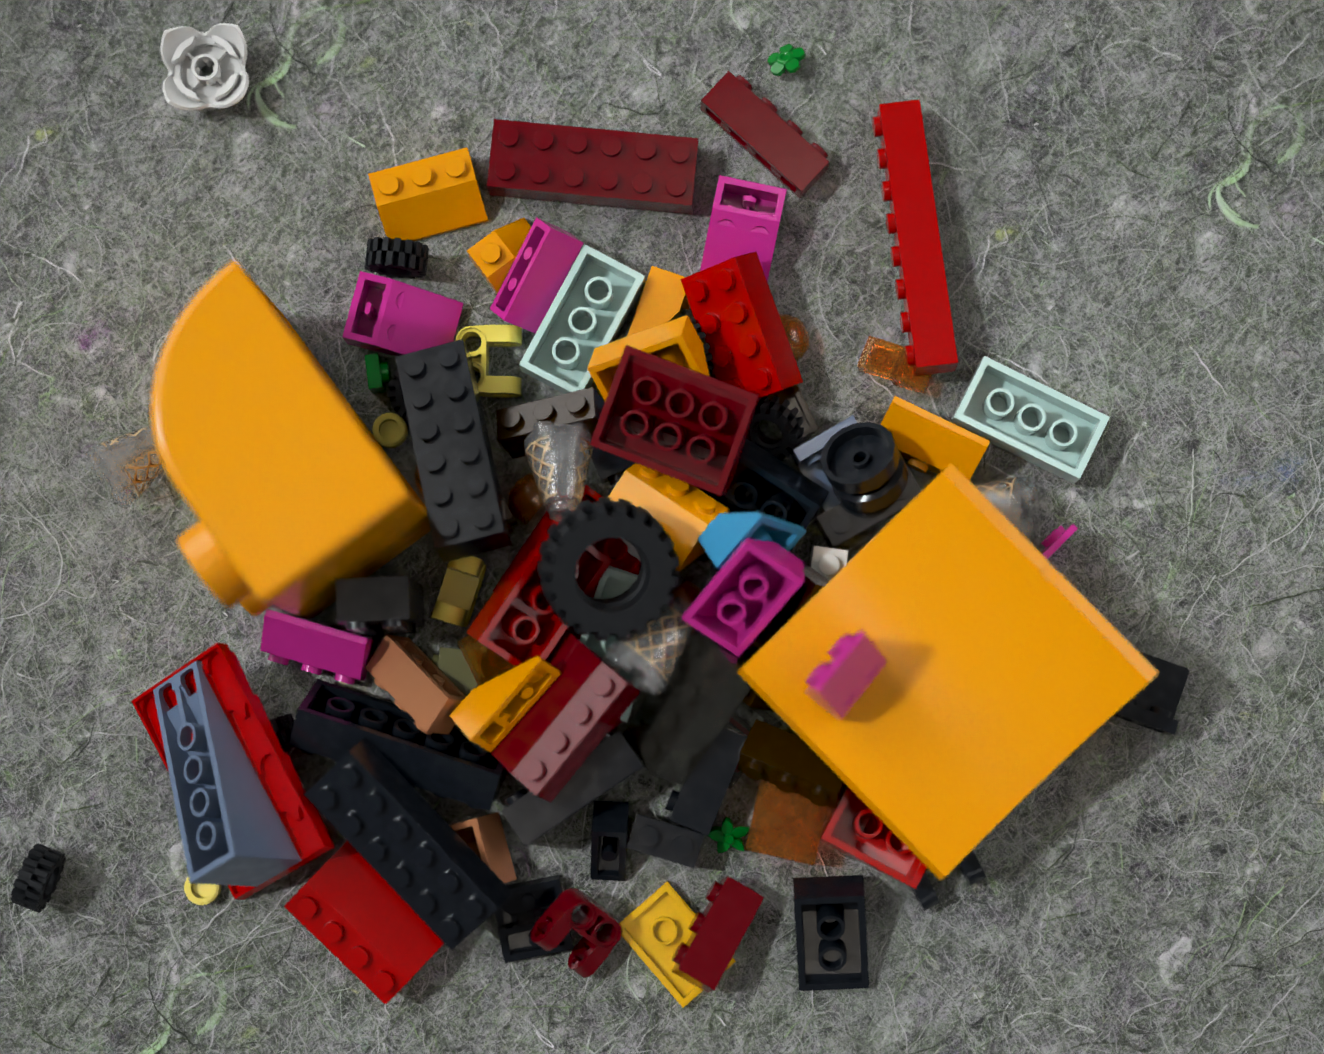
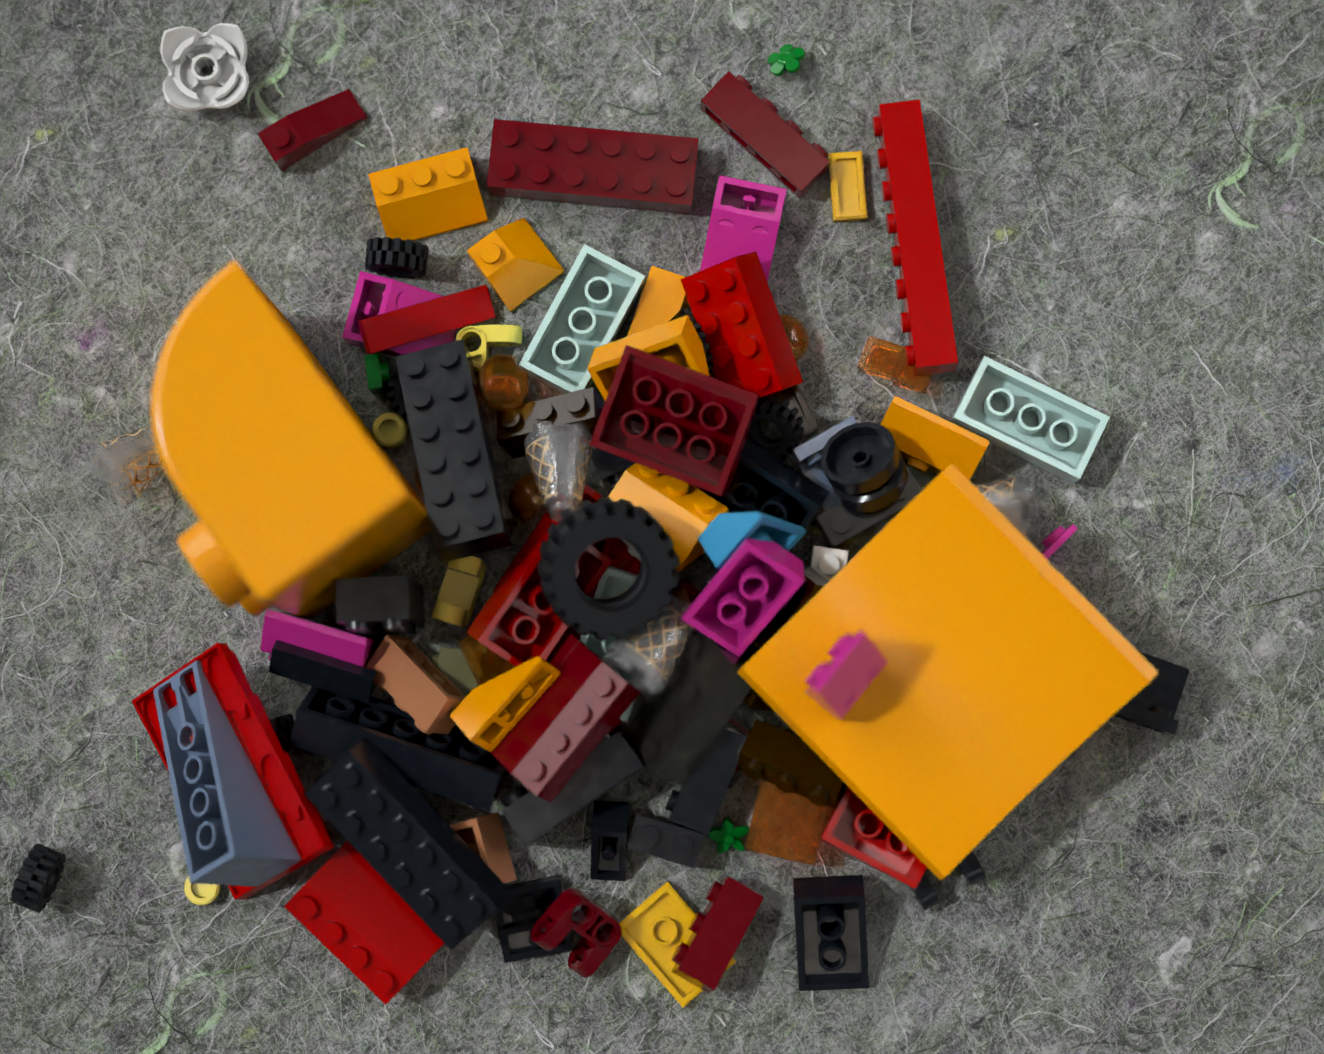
(311, 128): none -> dark red slope
(322, 671): none -> black tile
(426, 319): none -> red tile
(502, 383): none -> clear orange hair
(536, 275): dark pink brick -> none
(847, 186): none -> yellow tile

